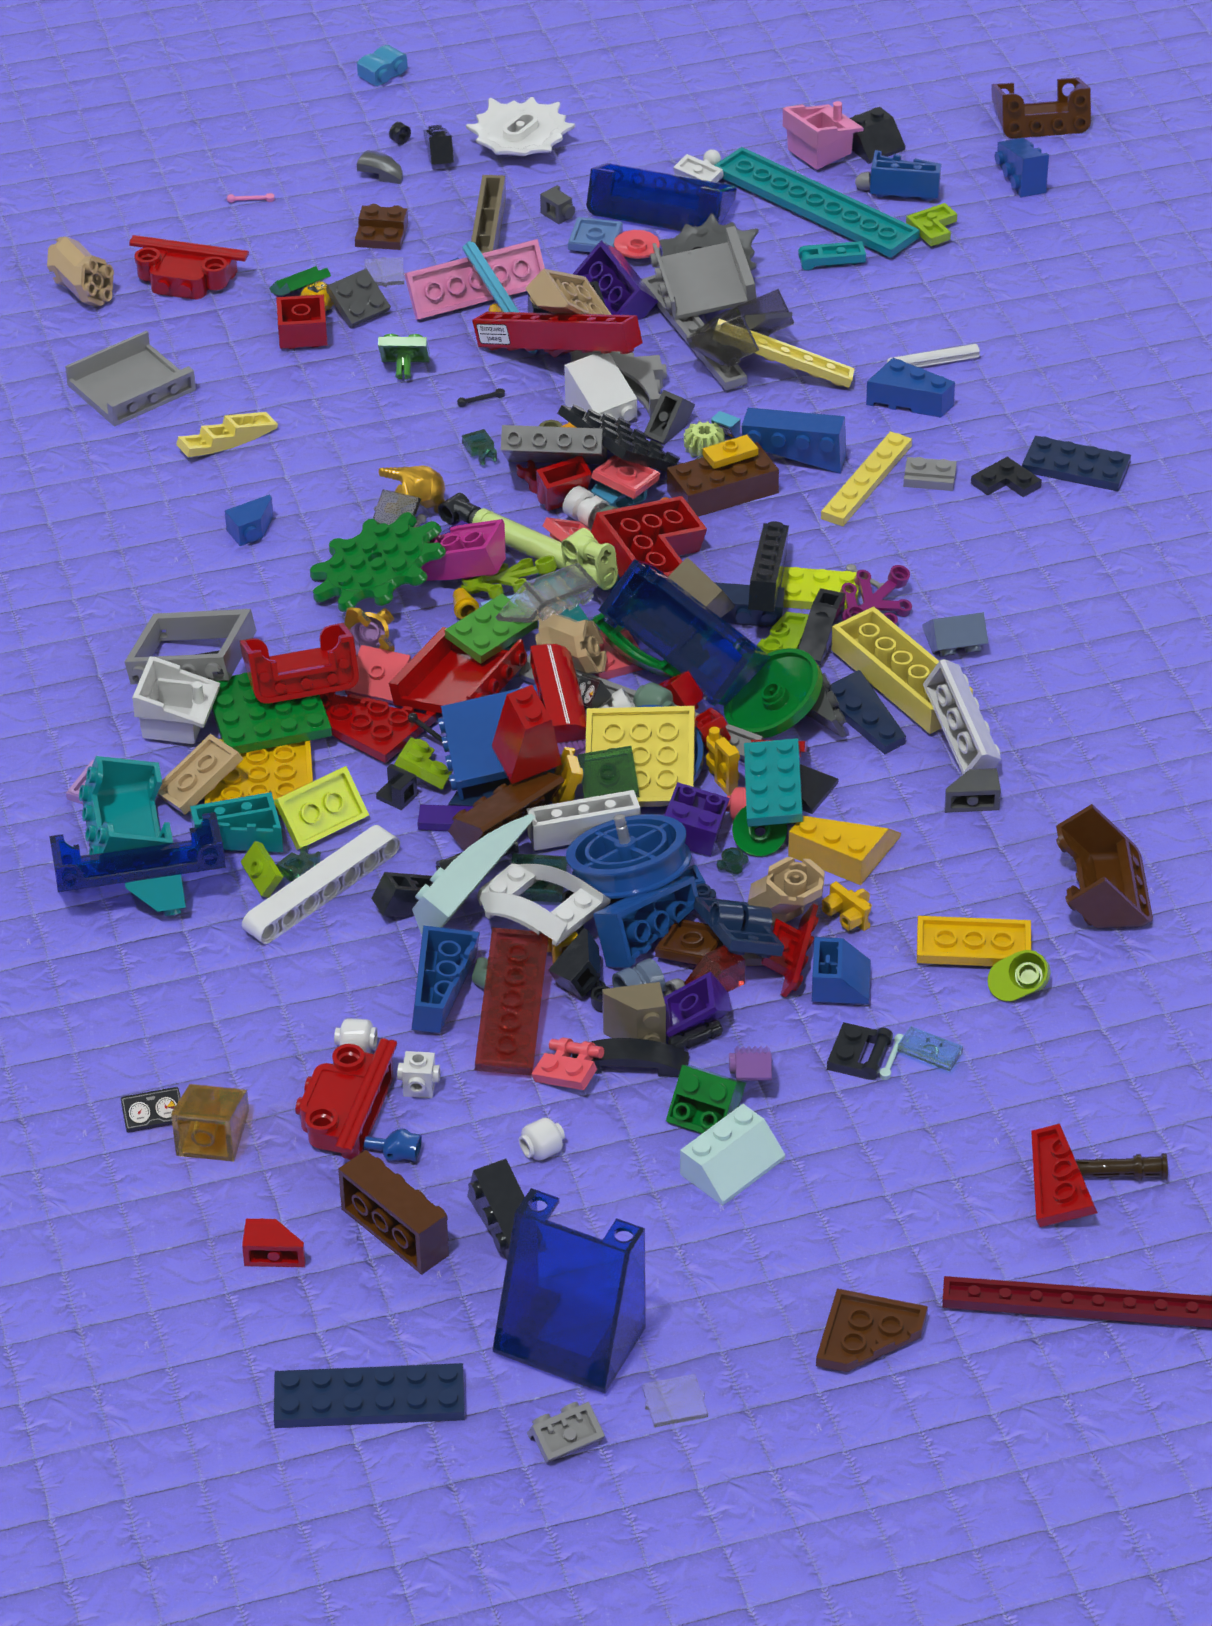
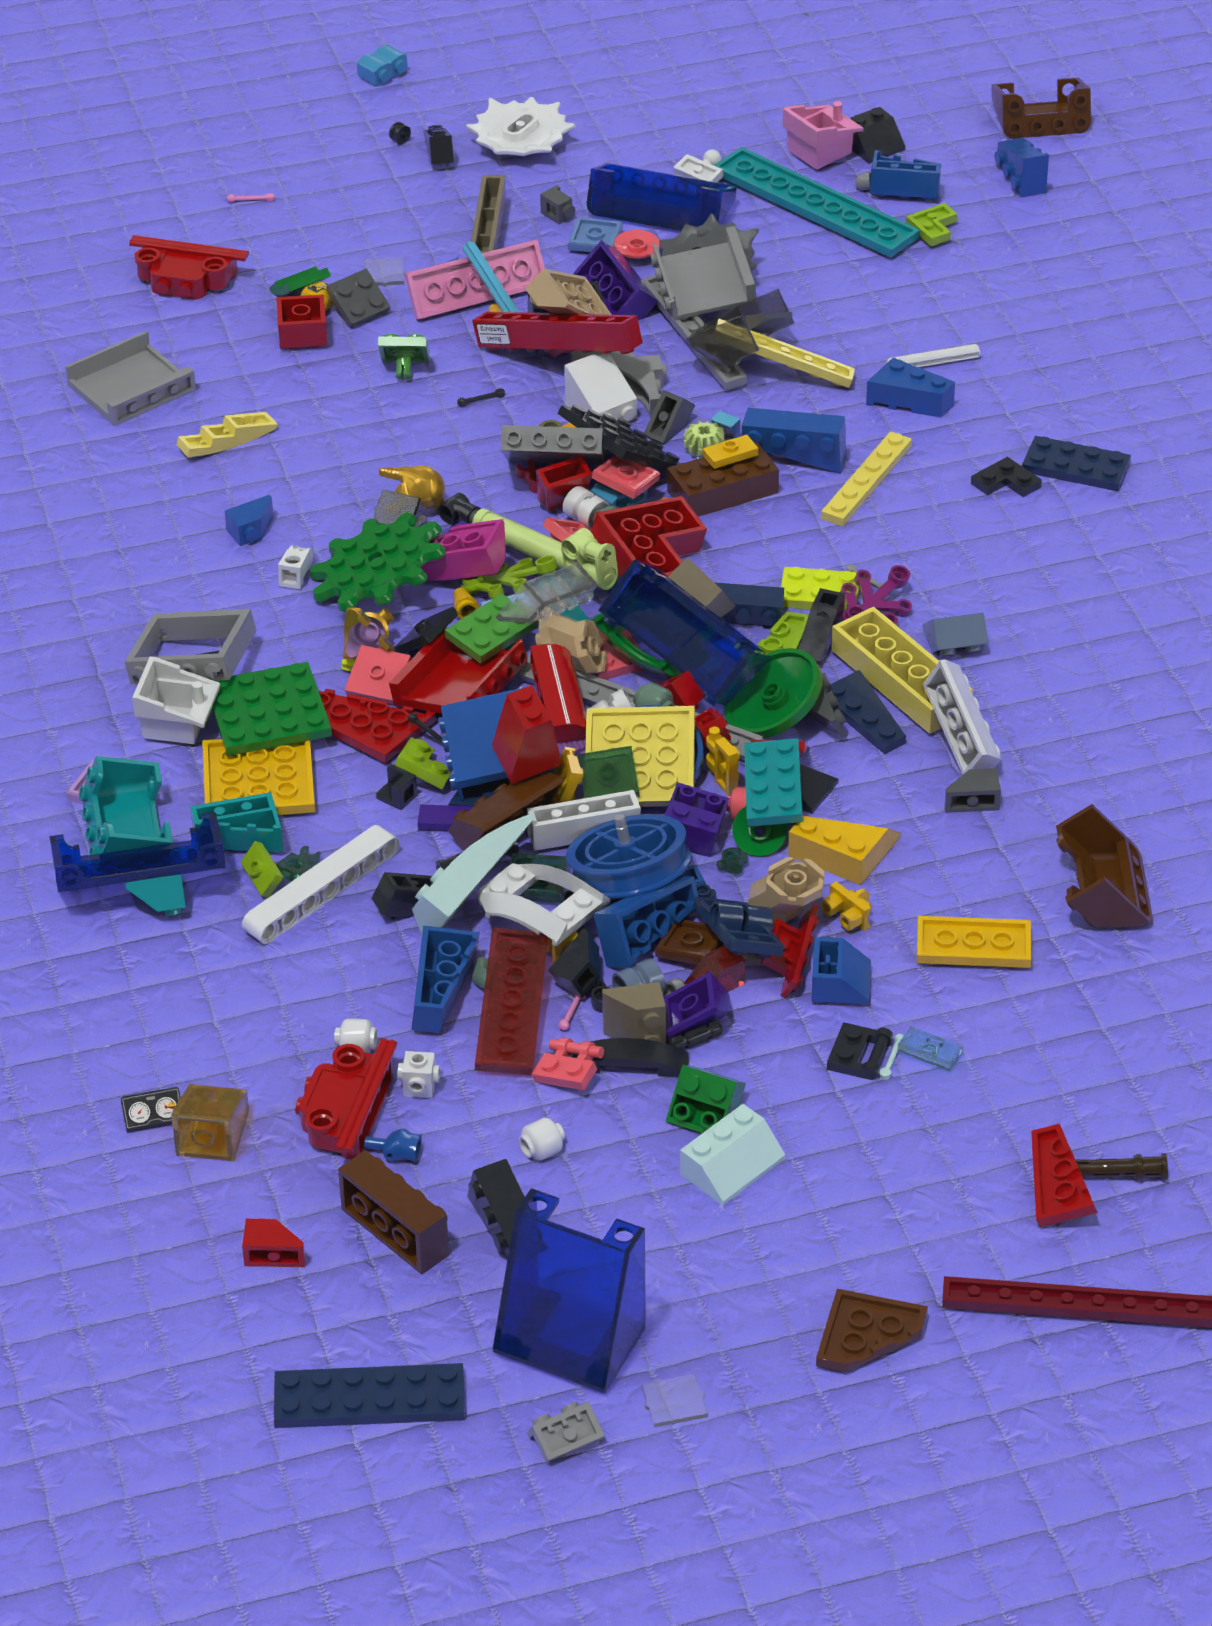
(80, 271): tan brick -> none
(198, 773): tan plate -> none
(294, 566): none -> white leg
(302, 672): red windscreen -> none
(321, 807): neon yellow plate -> none
(381, 164): dark grey brick -> none
(381, 227): reddish brown plate -> none
(426, 630): none -> black plate
(480, 444): plate -> none
(564, 1023): none -> bright pink hinge
(593, 691): black slope -> none
(751, 1063): medium lavender brick -> none
(768, 567): black brick -> none
(831, 254): teal plate -> none
(930, 473): light grey plate -> none
(1019, 975): lime cap -> none

